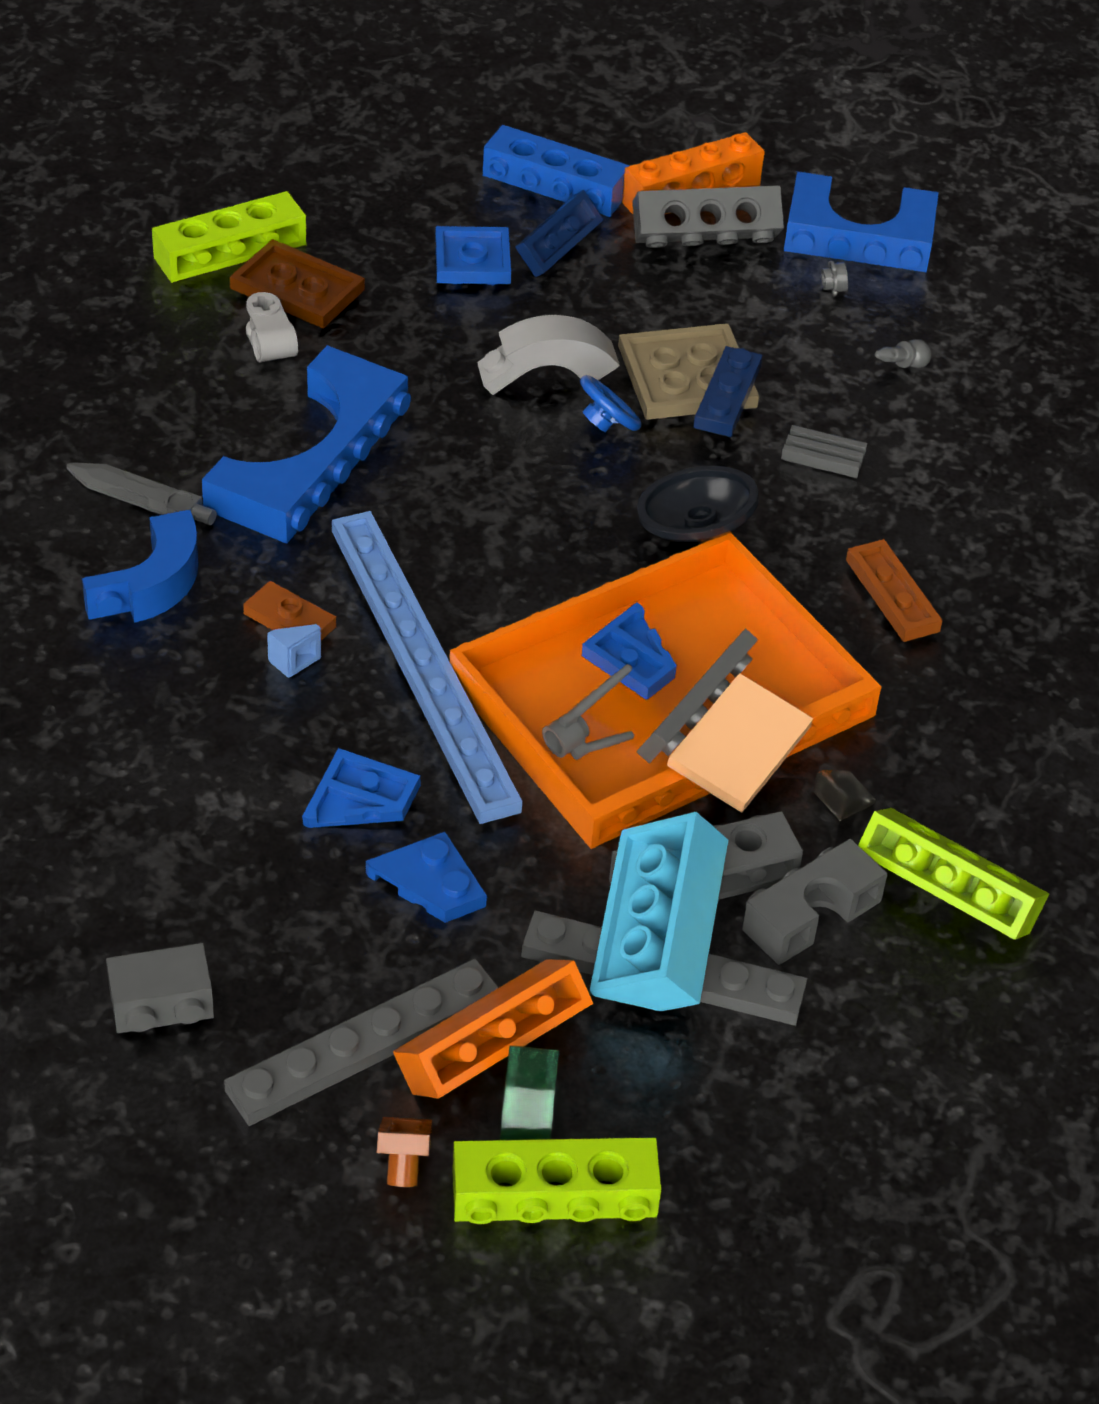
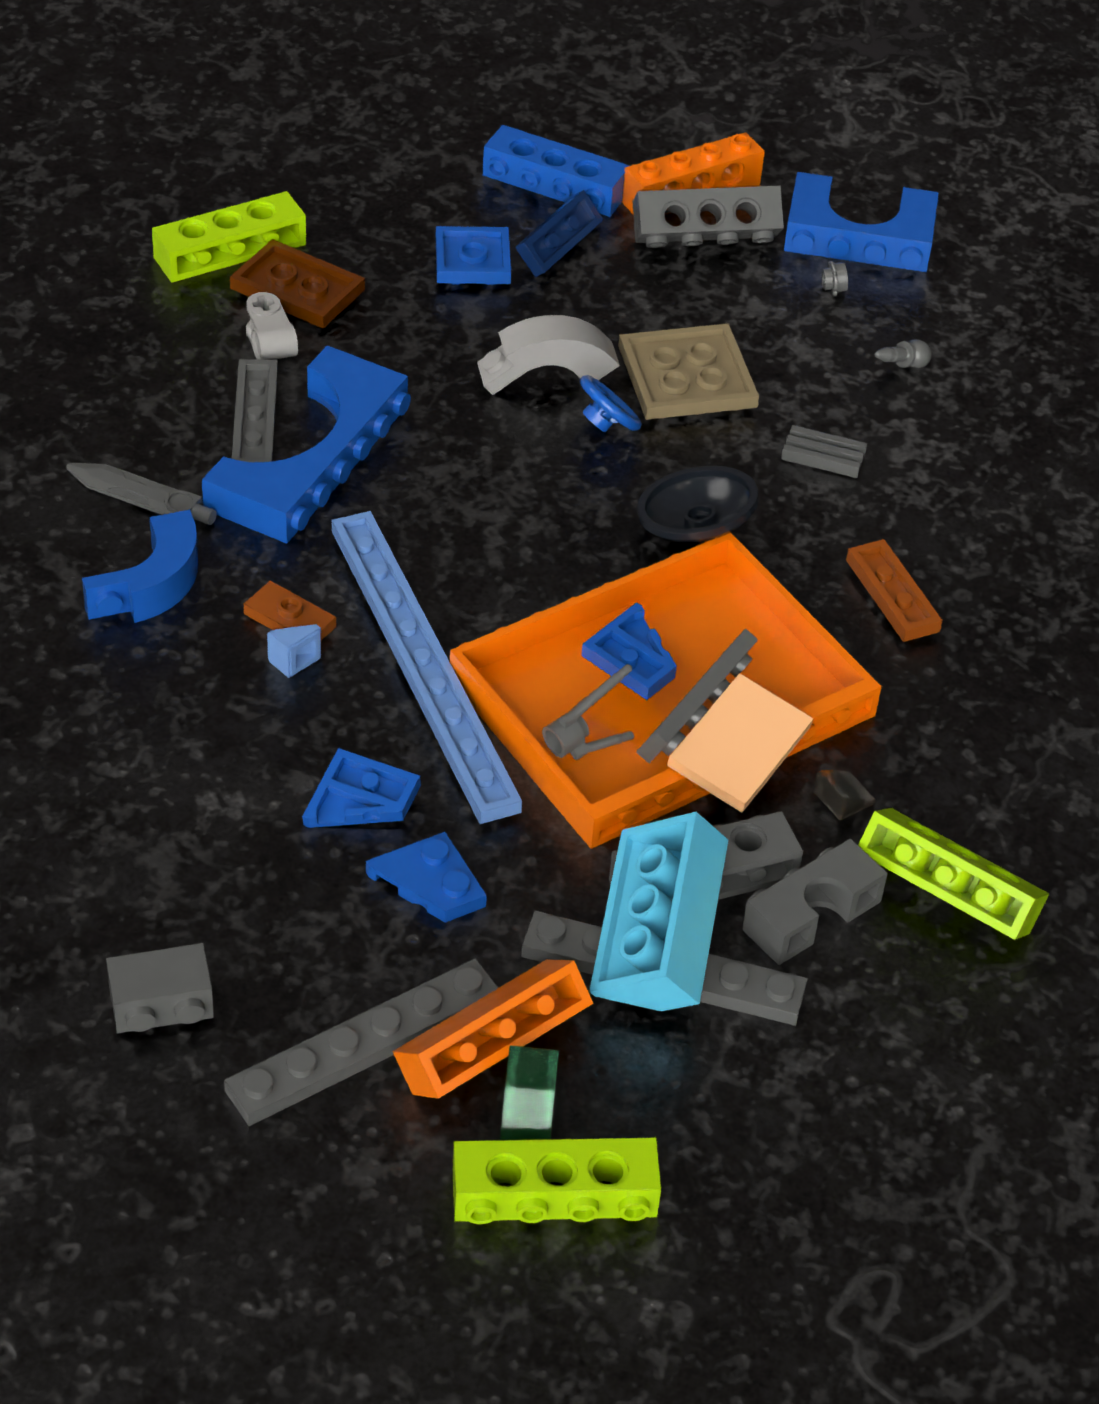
(255, 410): none -> dark grey plate
(404, 1142): dark orange tile -> none
(728, 391): dark blue plate -> none

